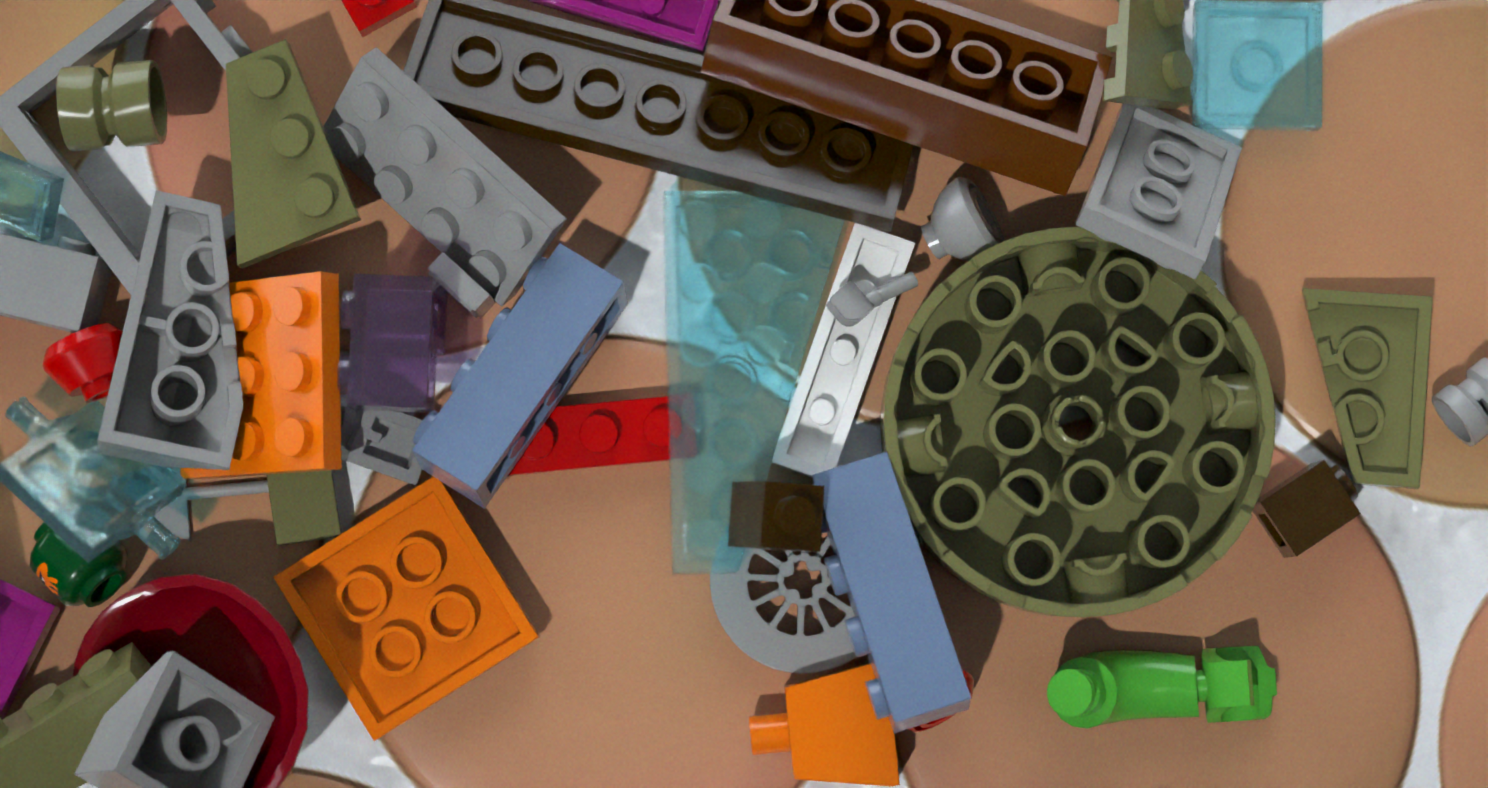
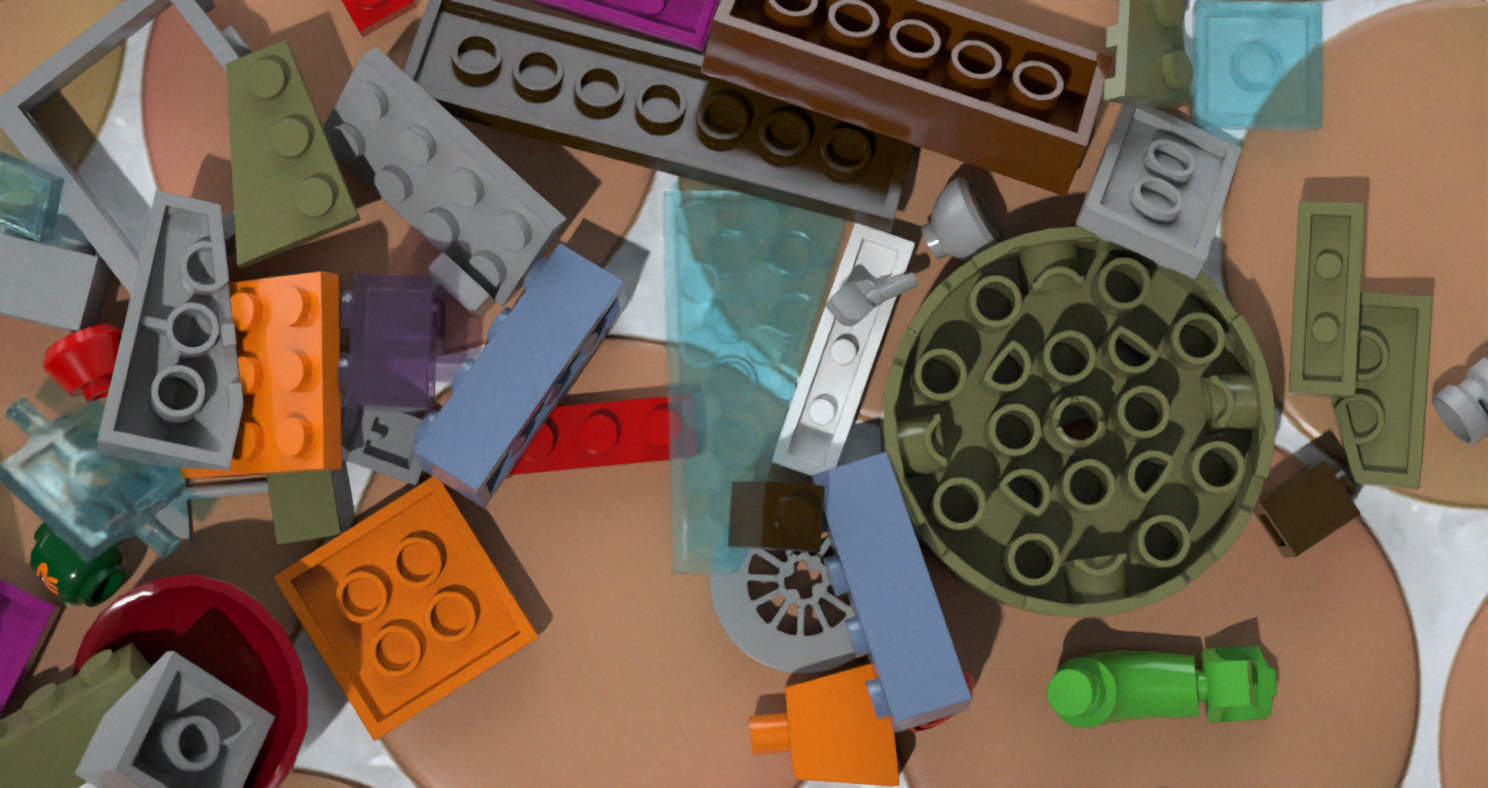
(99, 106): olive wheel -> none
(1326, 299): none -> olive plate

